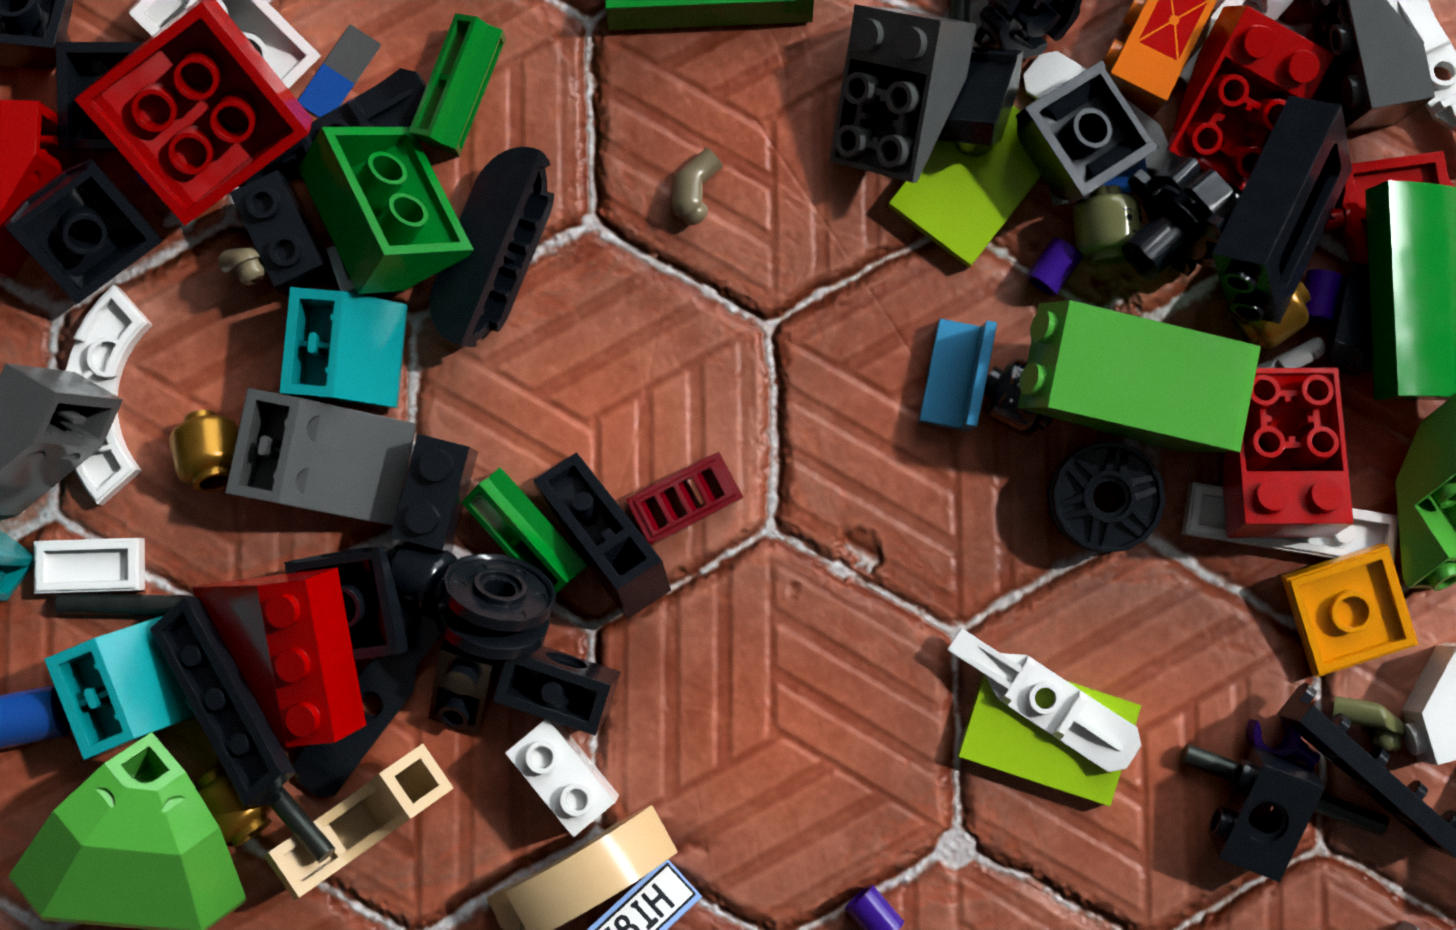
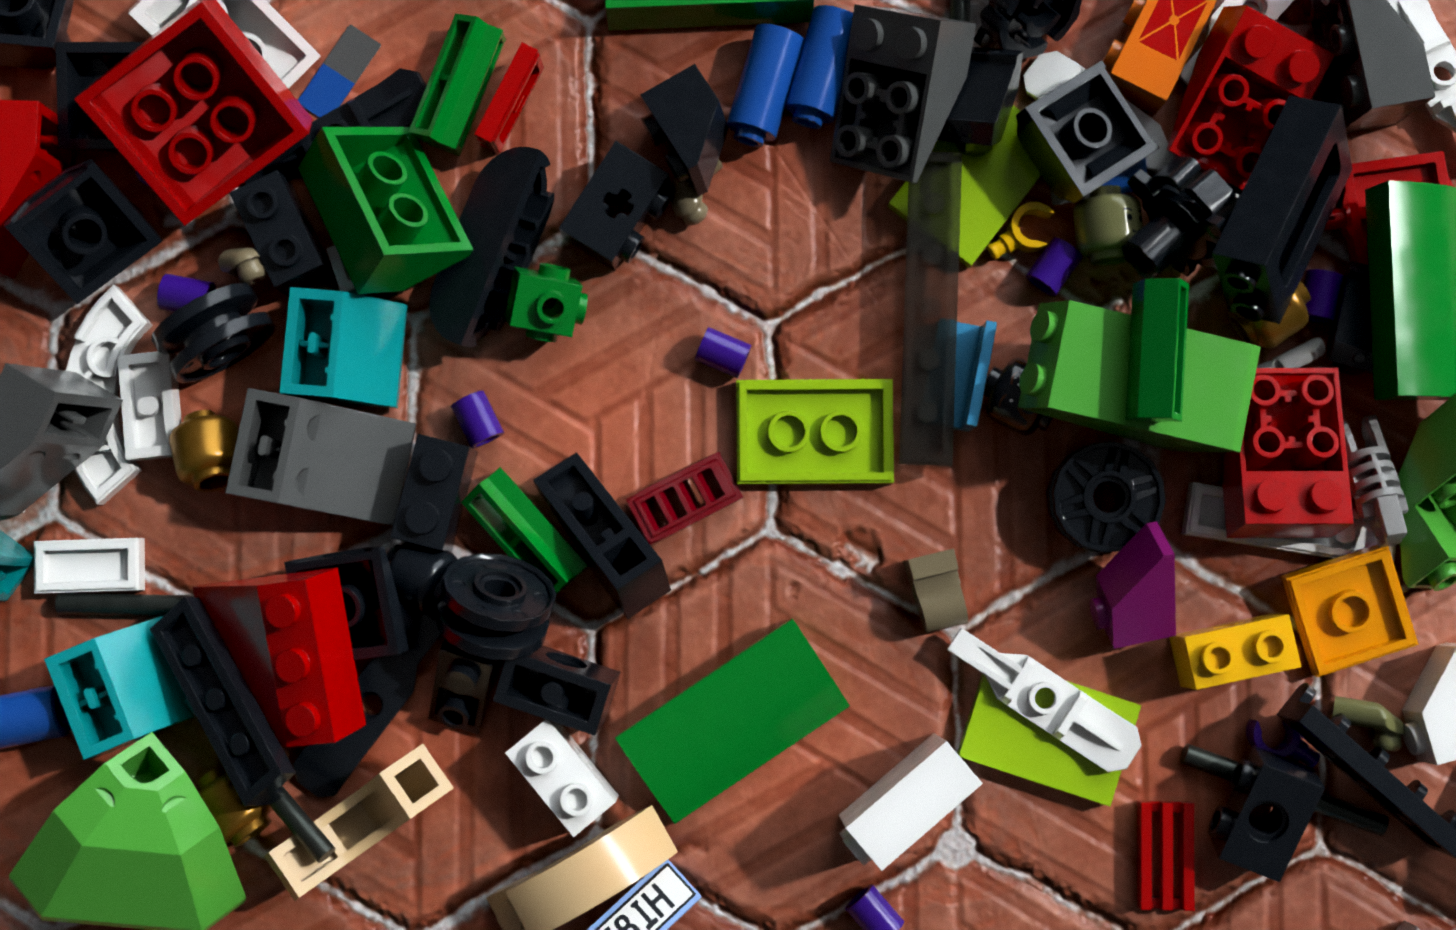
(148, 404): none -> white plate
(178, 291): none -> dark purple hinge
(213, 332): none -> black wheel
(477, 419): none -> dark purple hinge
(509, 99): none -> red tile
(529, 292): none -> green brick
(618, 178): none -> black brick
(690, 124): none -> black slope
(723, 352): none -> dark purple hinge
(732, 721): none -> green slope
(764, 84): none -> blue brick
(815, 431): none -> lime tile
(820, 68): none -> blue brick
(907, 802): none -> white brick
(931, 313): none -> clear smoke tile
(937, 590): none -> dark tan leg
(1013, 238): none -> yellow piece
(1137, 591): none -> magenta slope
(1157, 350): none -> green piece
(1166, 900): none -> red tile
(1235, 651): none -> yellow brick
(1376, 484): none -> light grey hinge

